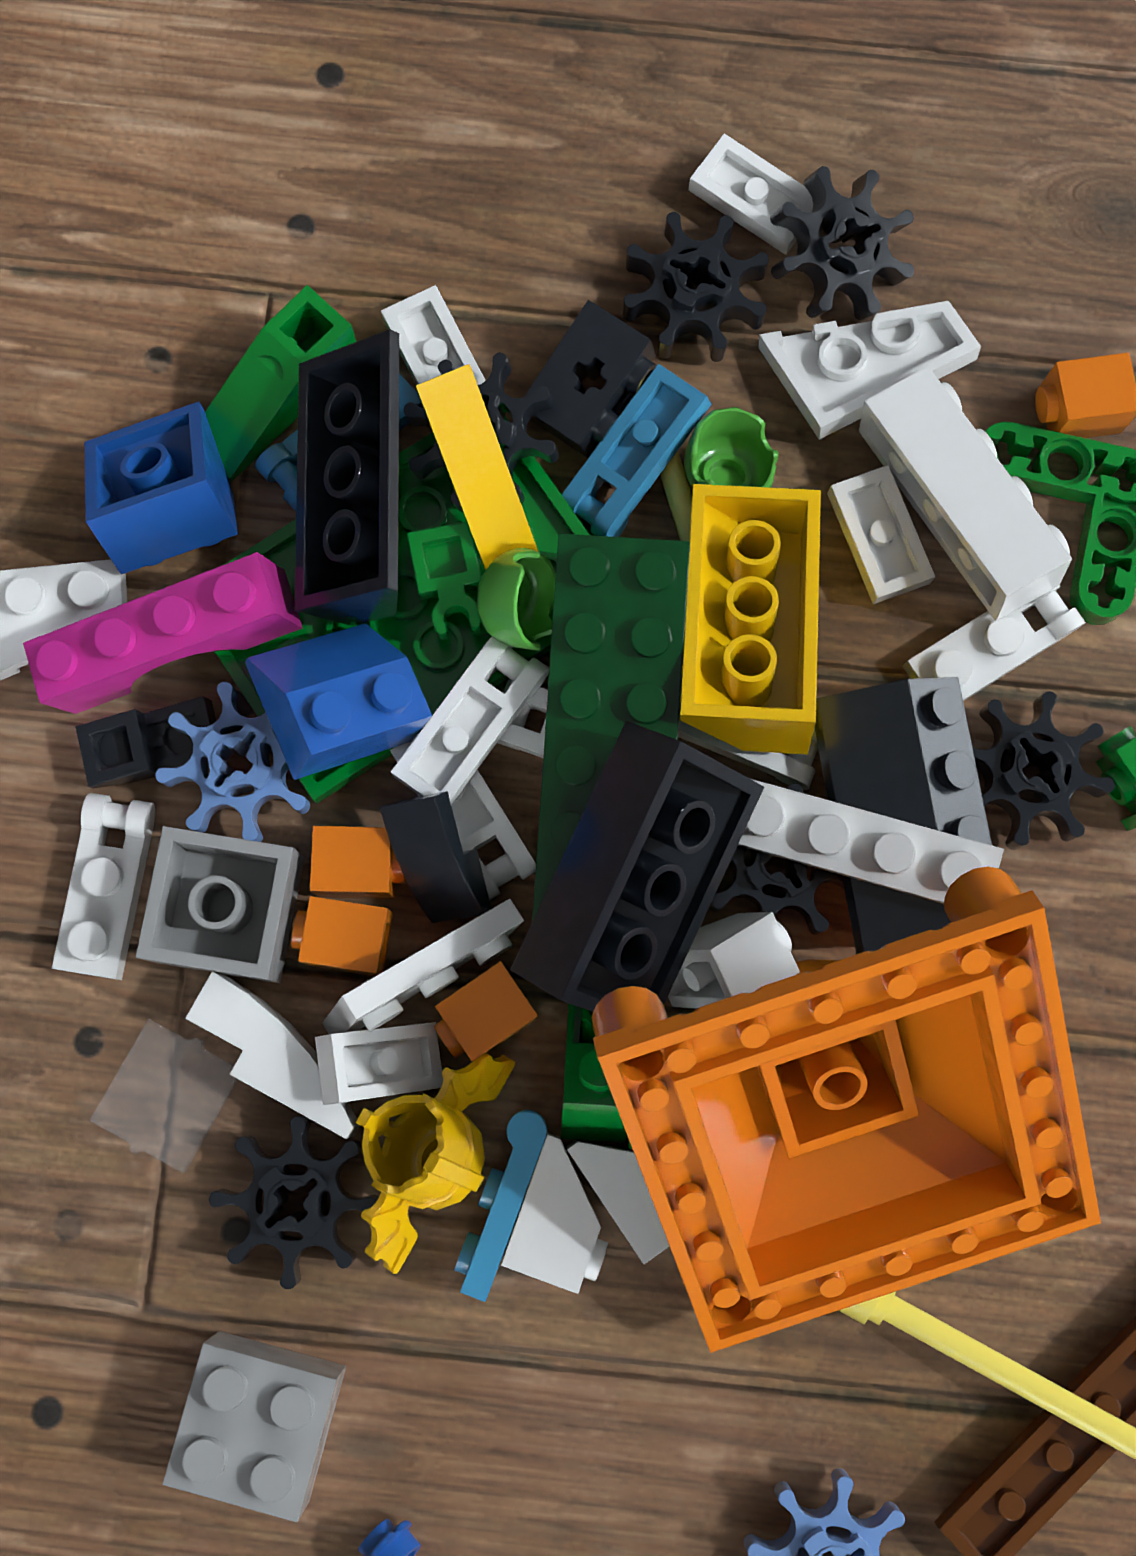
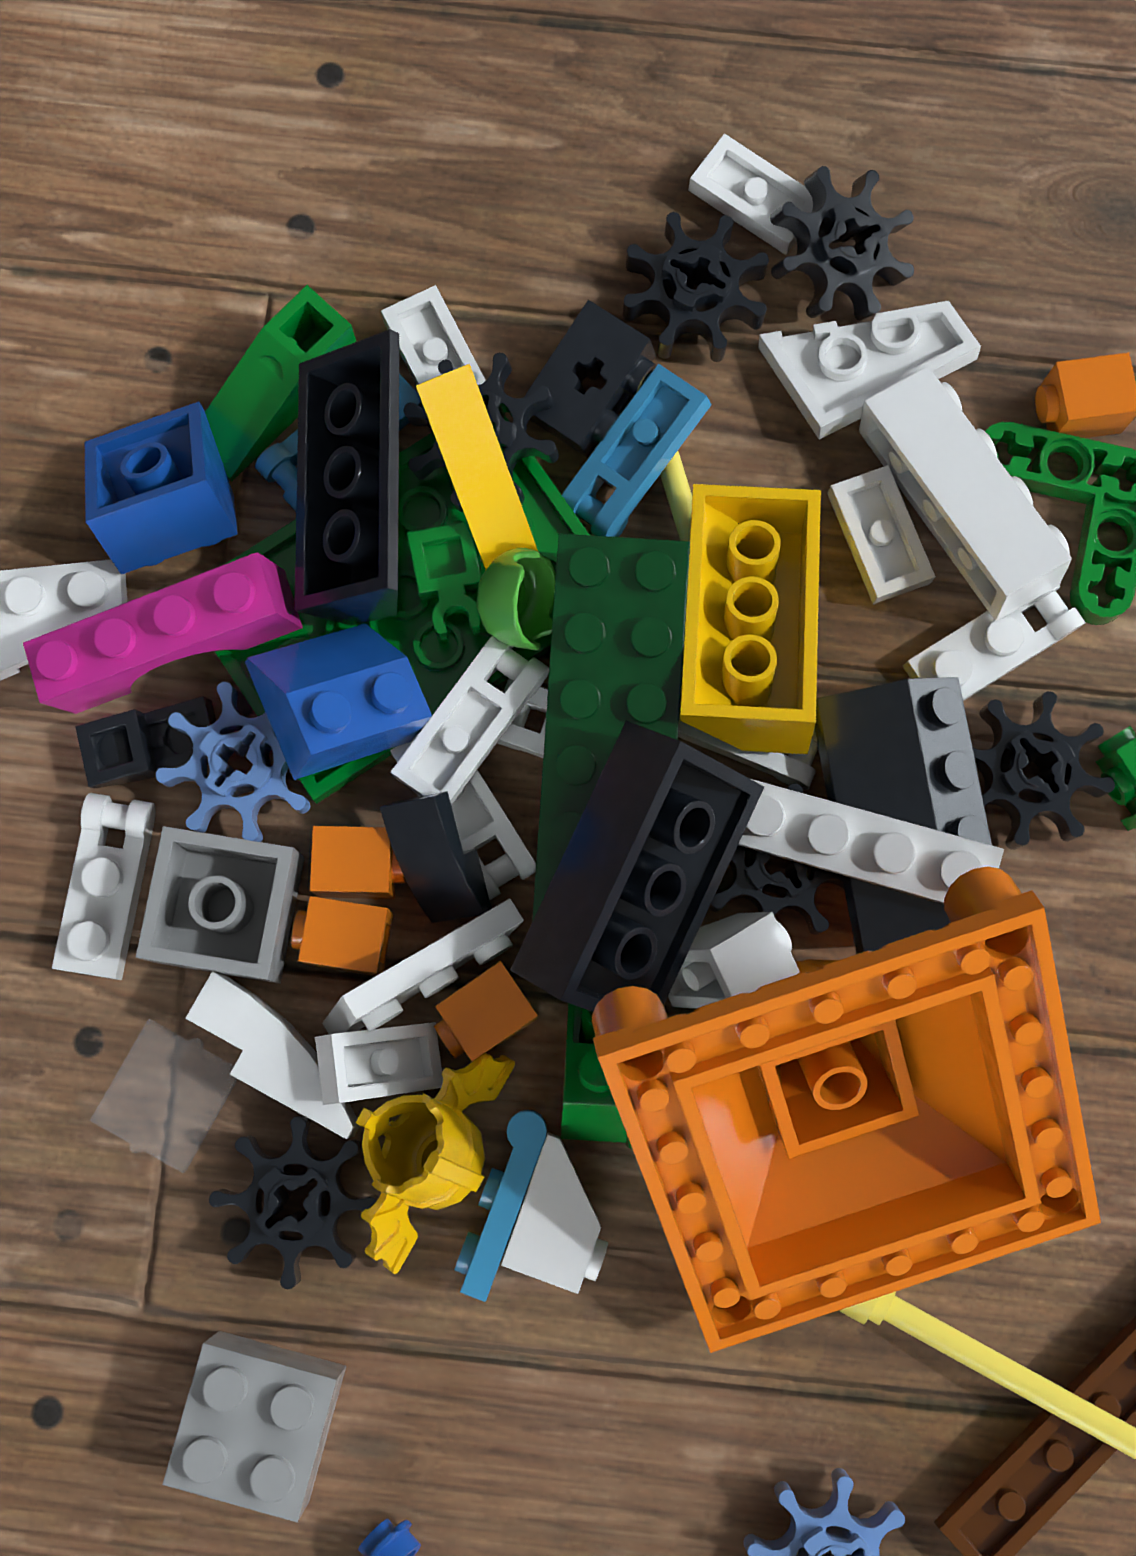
(623, 1191): white slope -> none
(730, 451): bright green hair -> none

